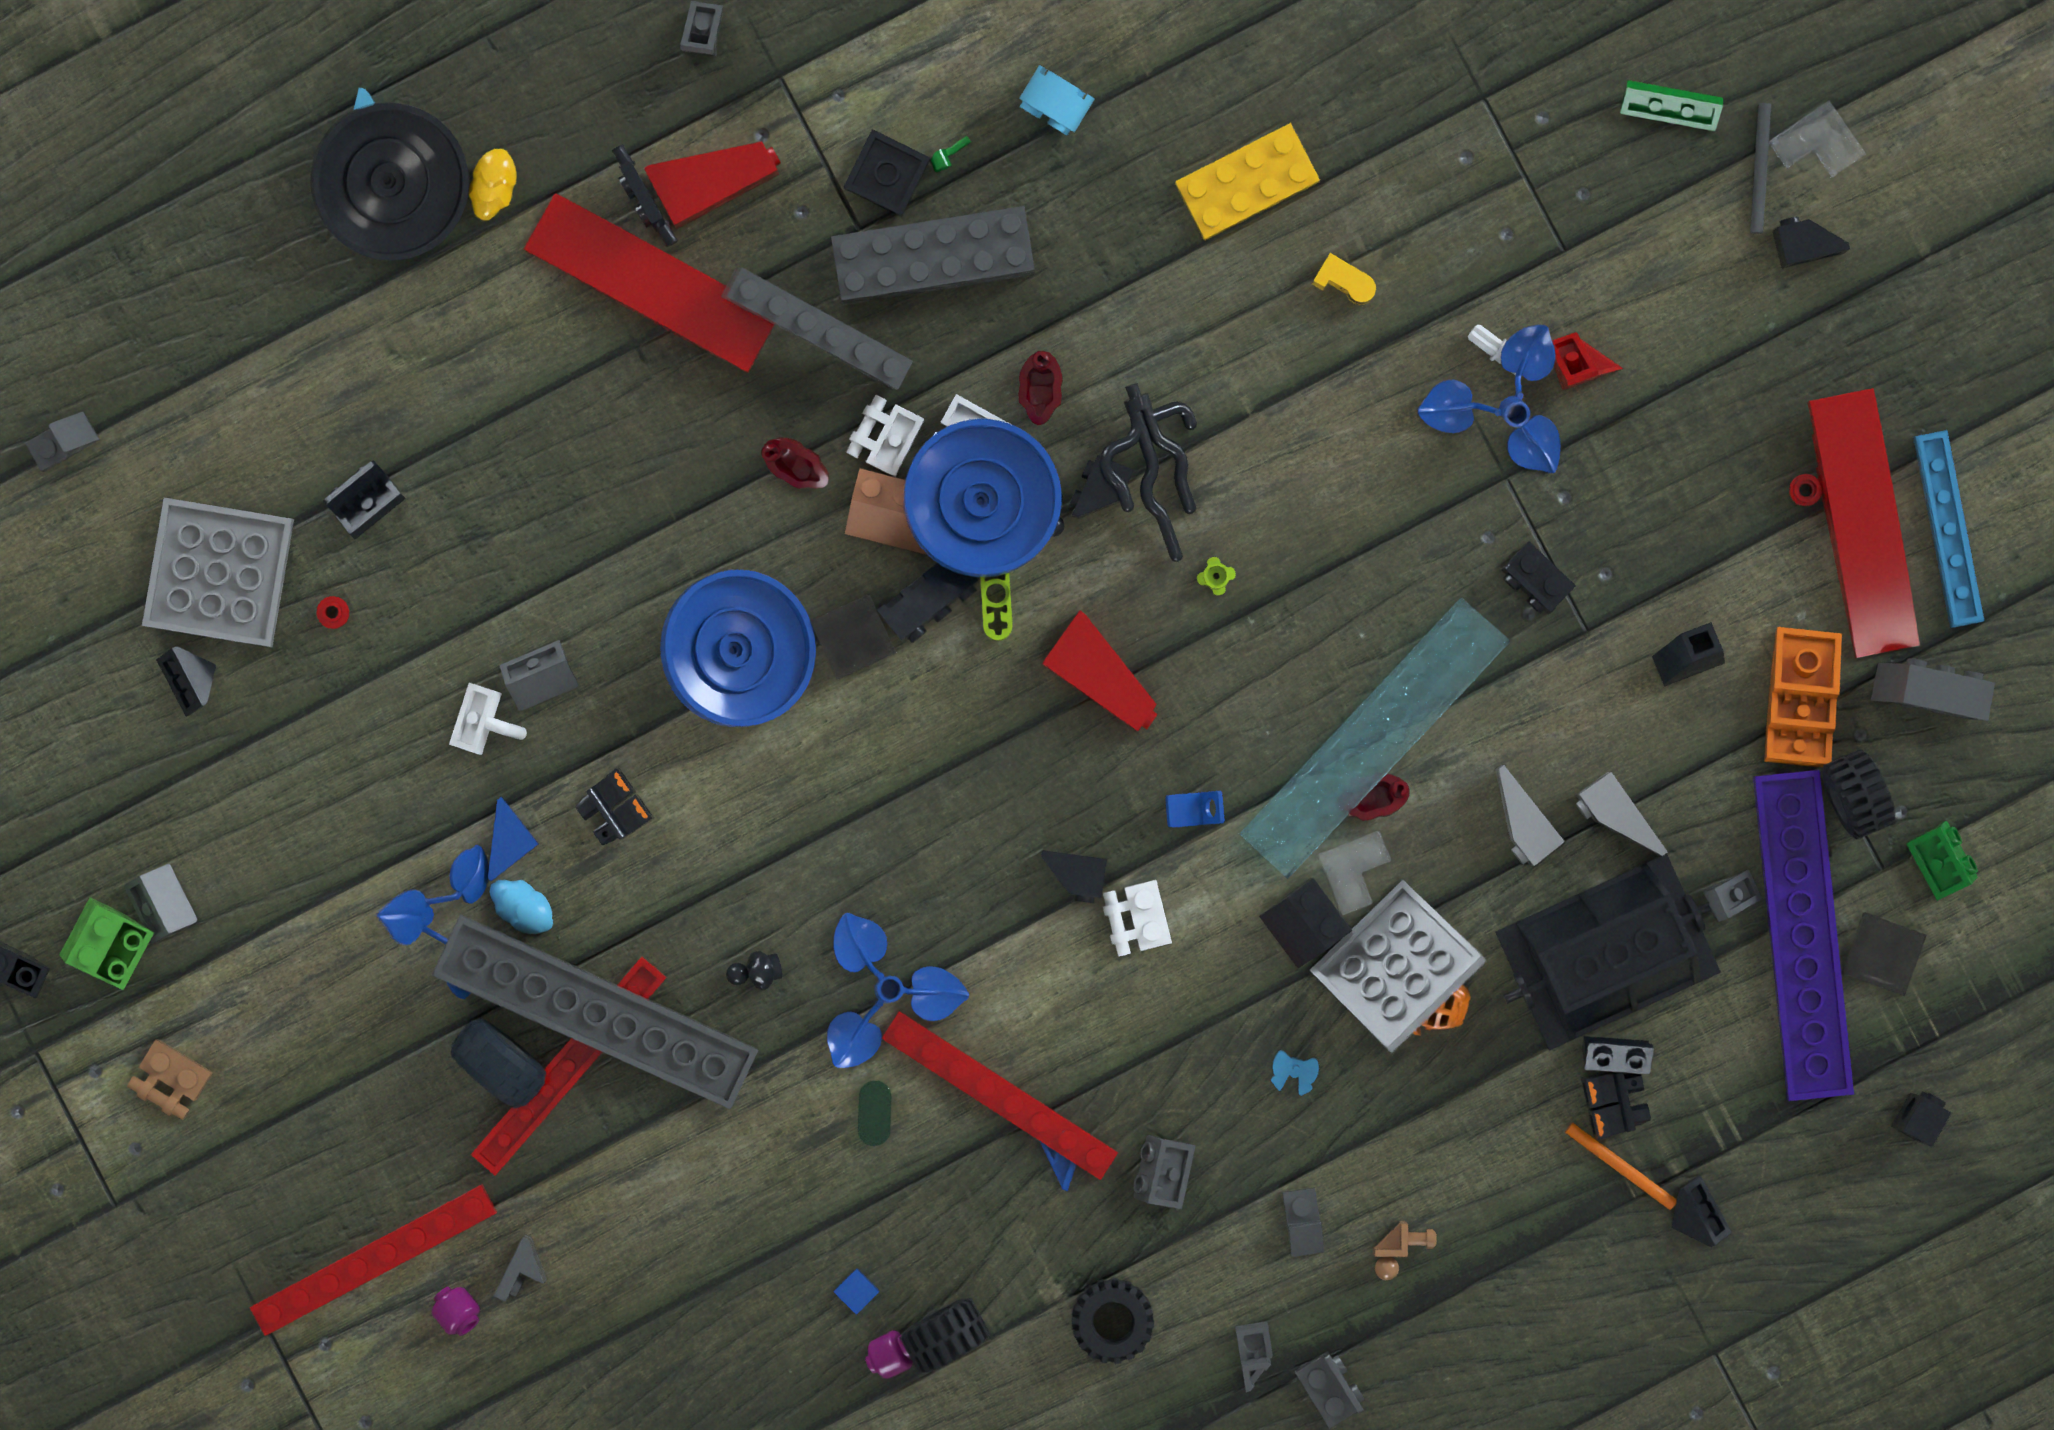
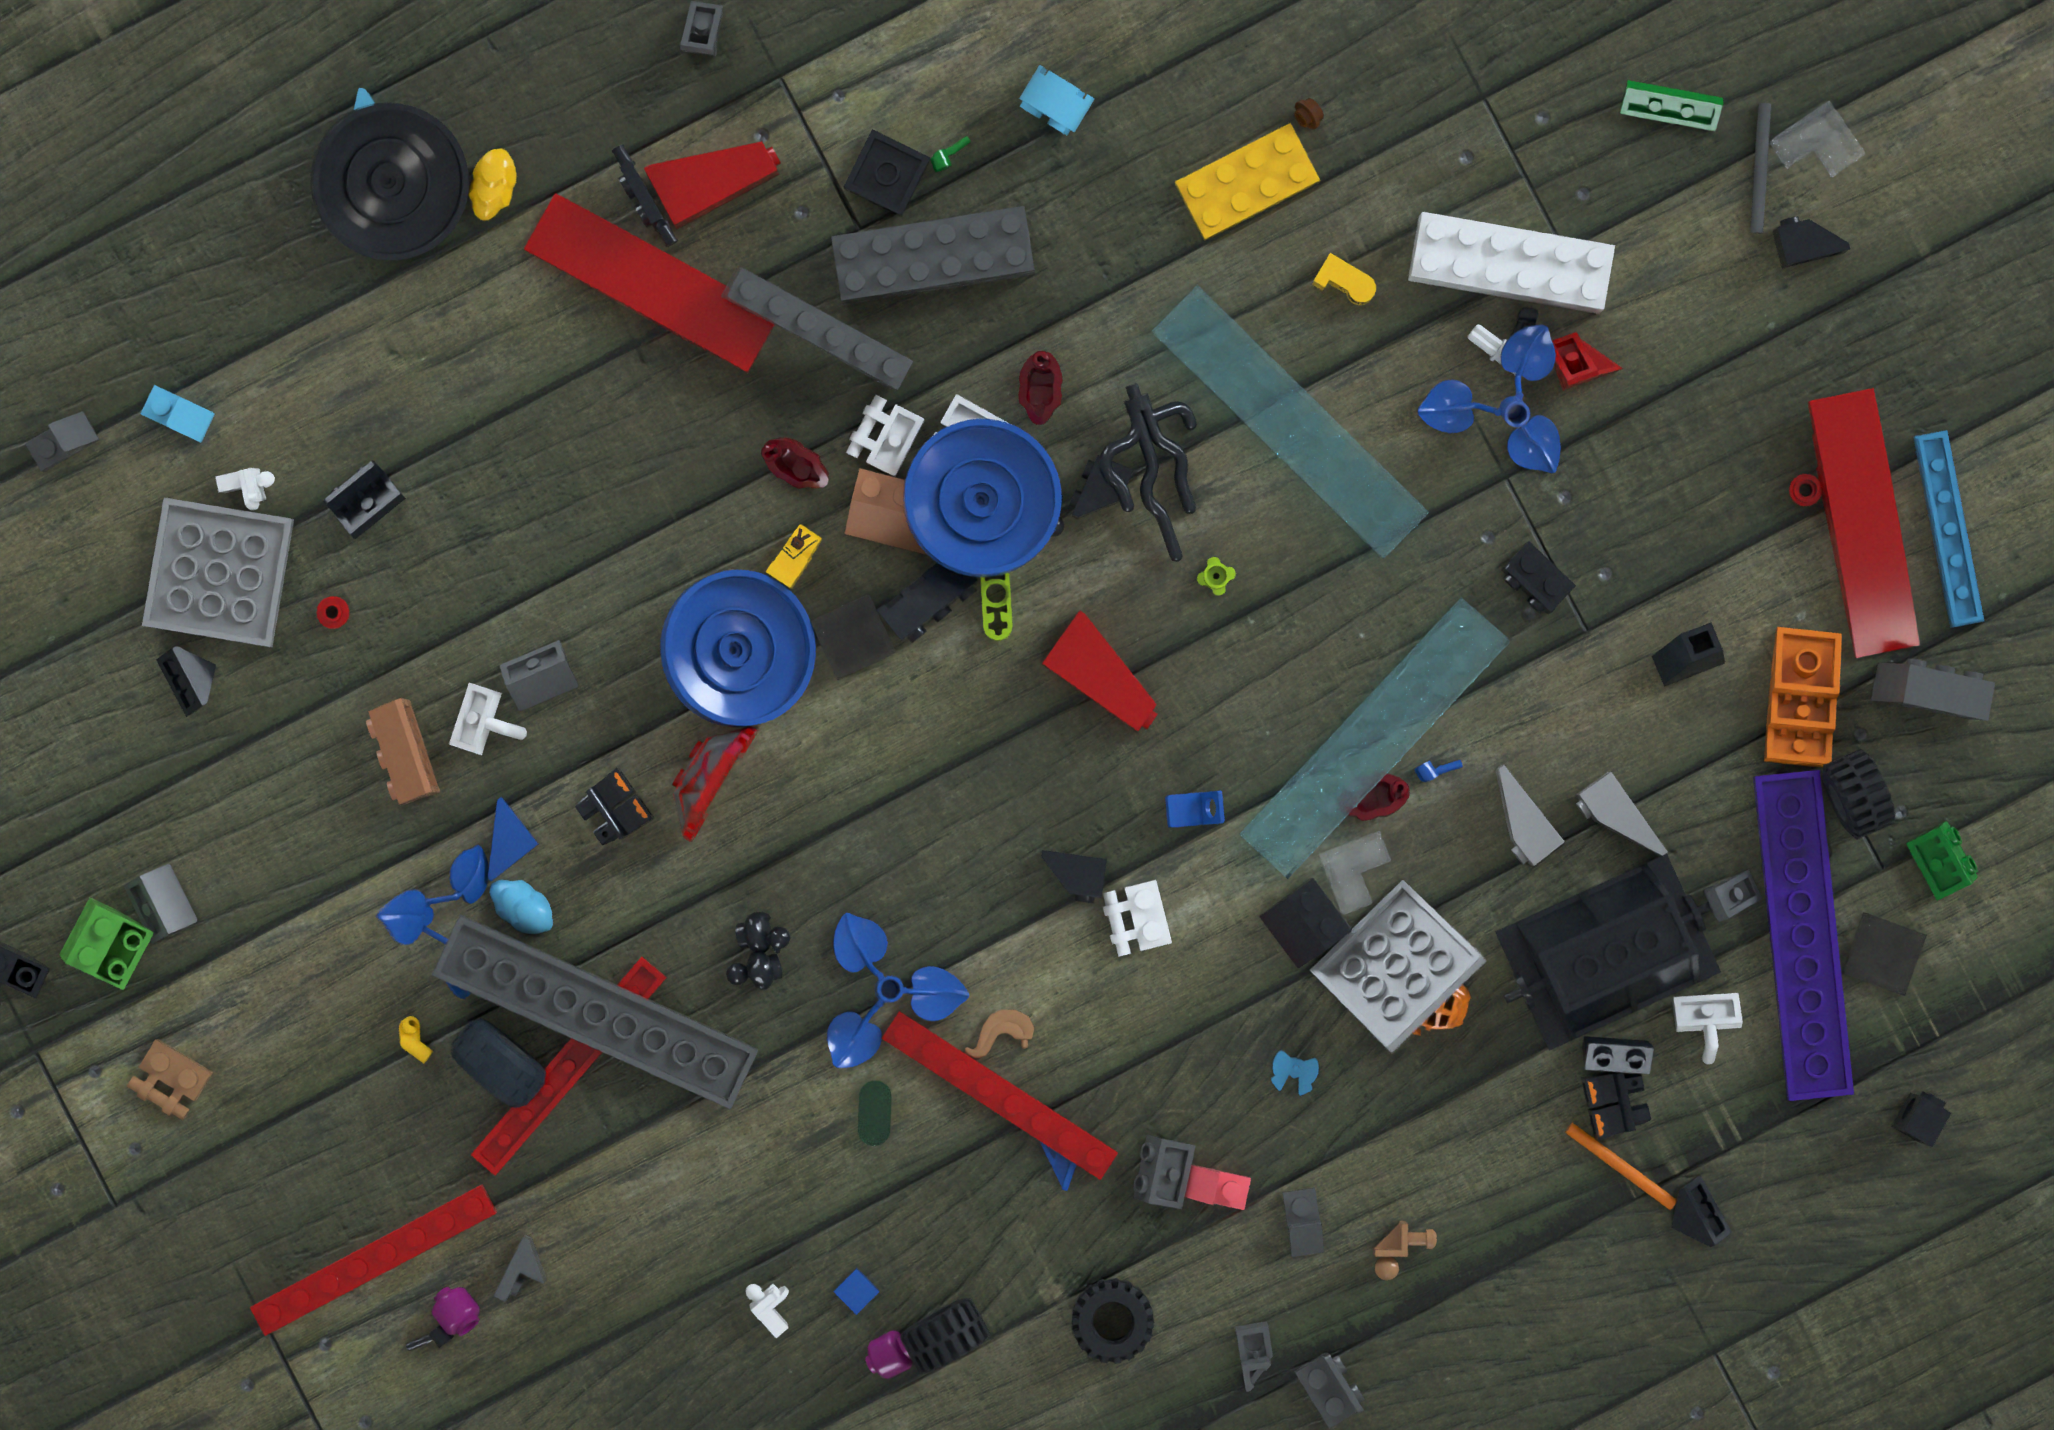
(177, 413): none -> medium azure slope
(251, 483): none -> white piece
(402, 751): none -> nougat slope
(410, 1039): none -> yellow arm
(438, 1335): none -> black hand
(705, 774): none -> red wedge
(758, 936): none -> black animal
(764, 1304): none -> white piece
(794, 556): none -> yellow leg
(1002, 1021): none -> medium nougat piece
(1217, 1187): none -> coral slope
(1290, 422): none -> clear light blue plate
(1308, 113): none -> reddish brown plate
(1427, 771): none -> blue hand
(1511, 262): none -> white brick
(1526, 316): none -> black hand
(1707, 1014): none -> white plate

